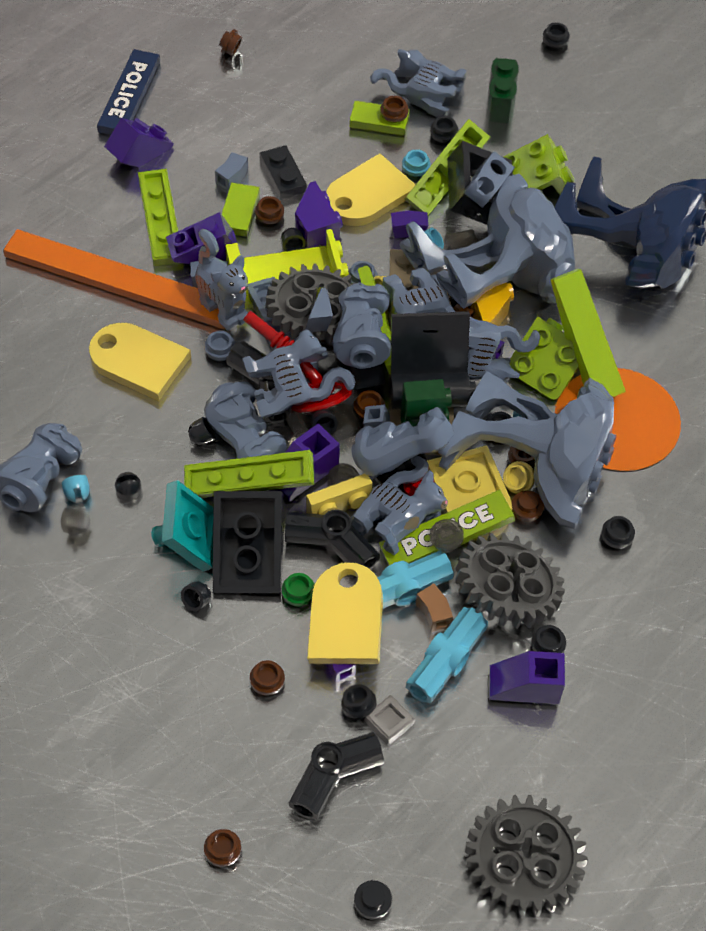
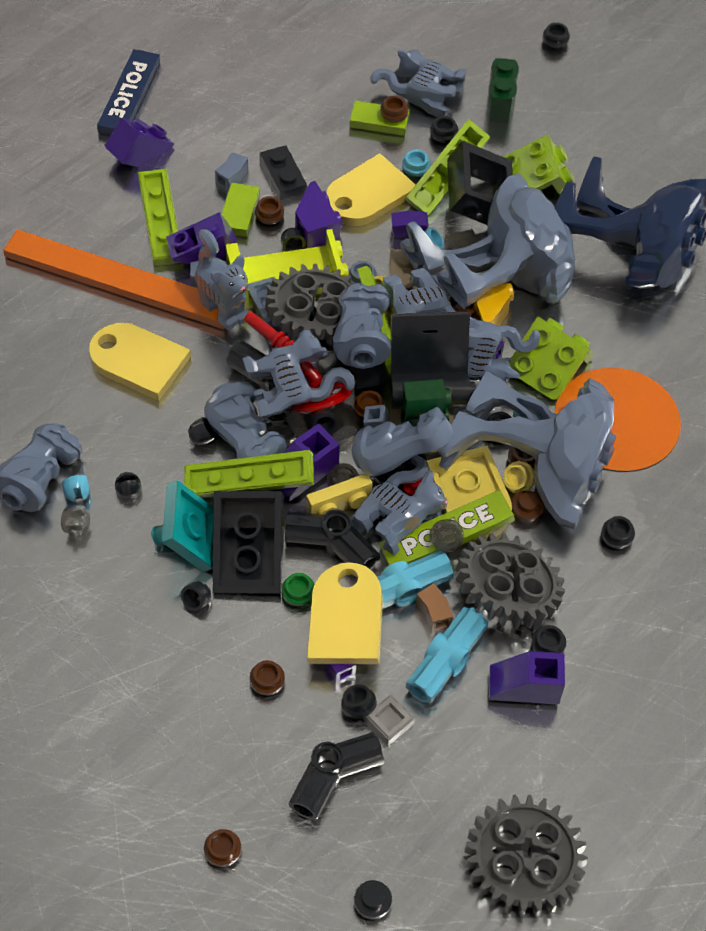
(219, 345): sand blue plate -> none
(230, 42): reddish brown plate -> none
(321, 313): sand blue slope -> none
(486, 181): sand blue leg -> none
(585, 330): lime slope -> none

